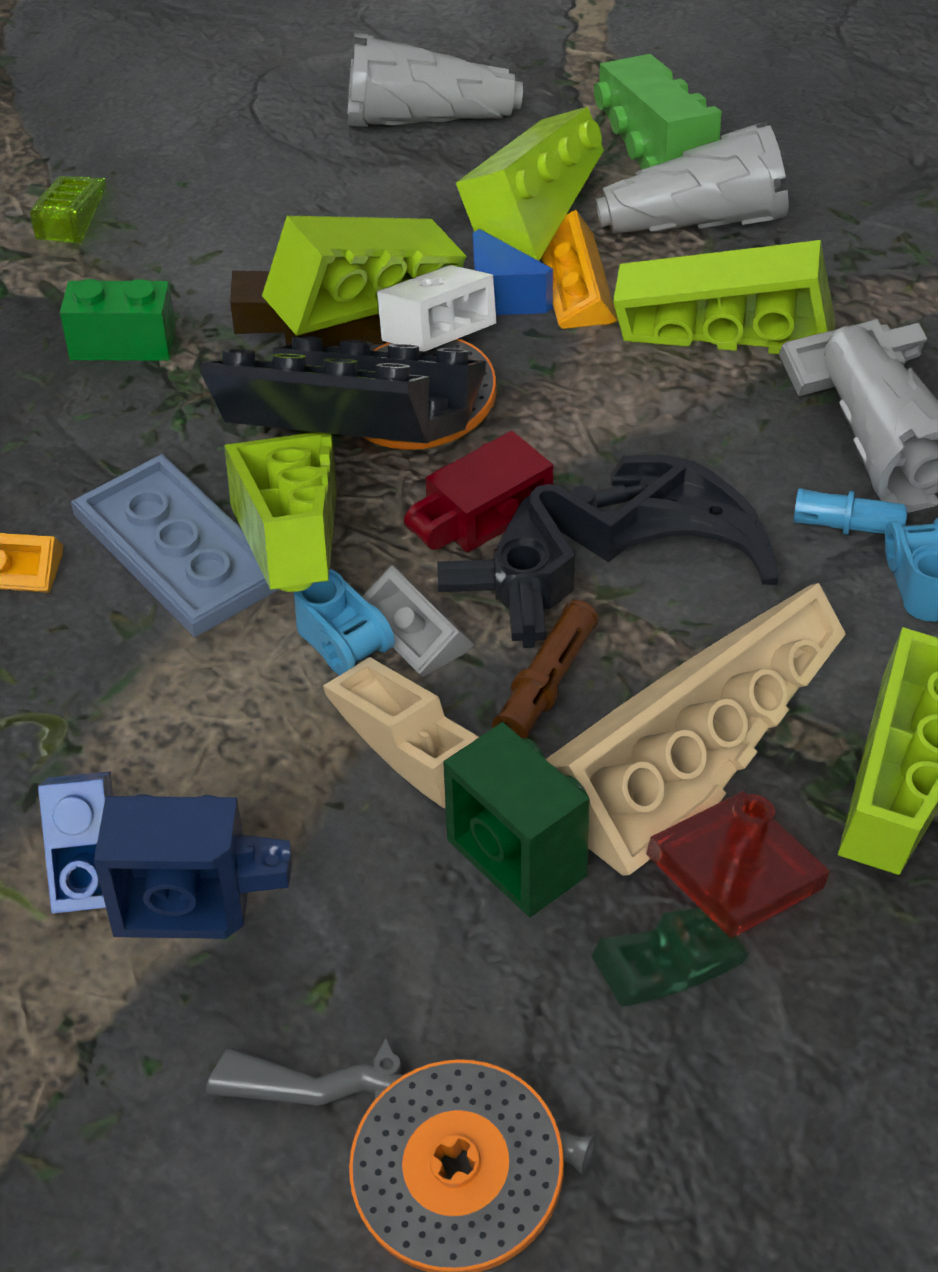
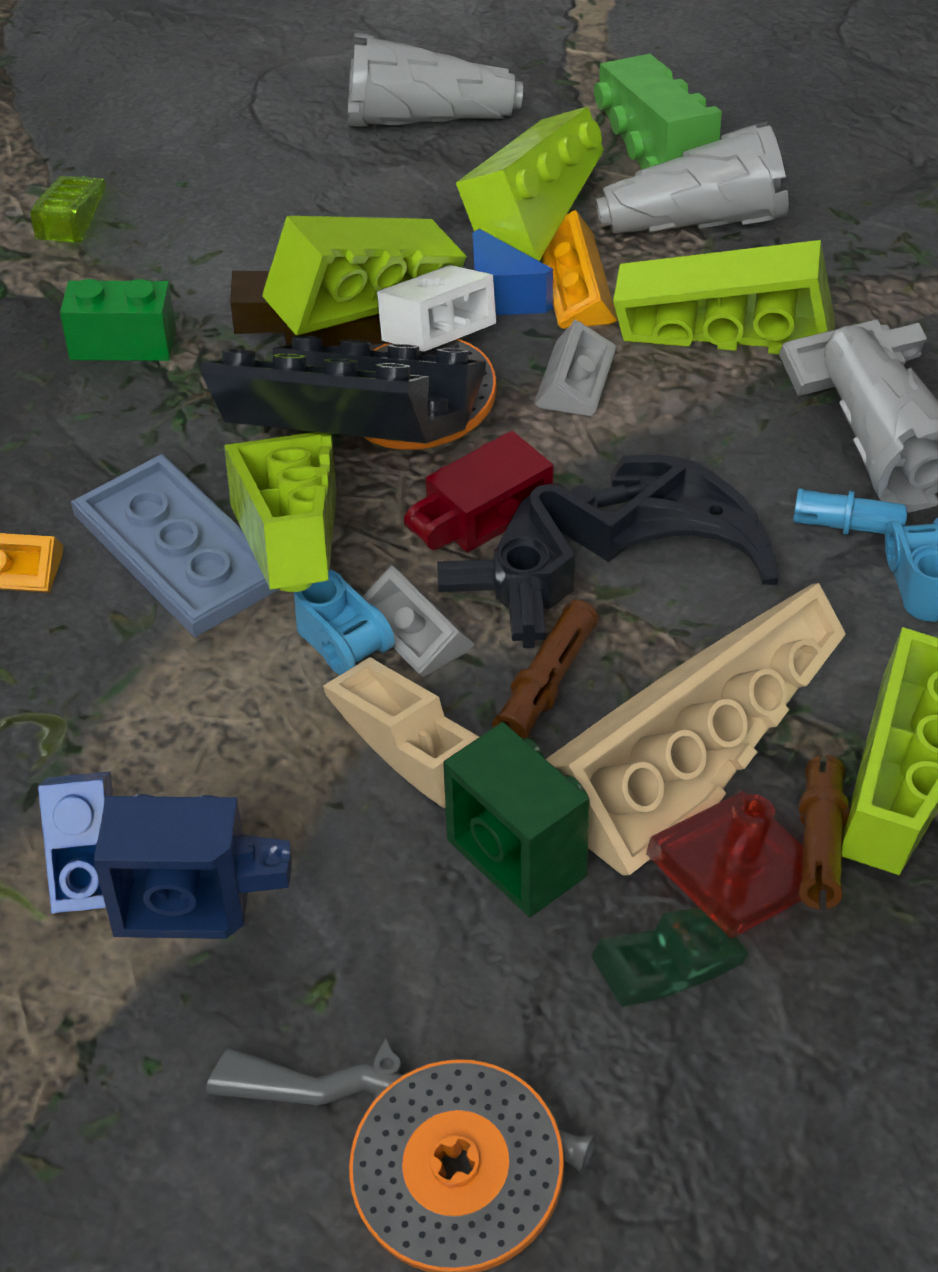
(576, 371): none -> light grey slope
(824, 815): none -> reddish brown pin

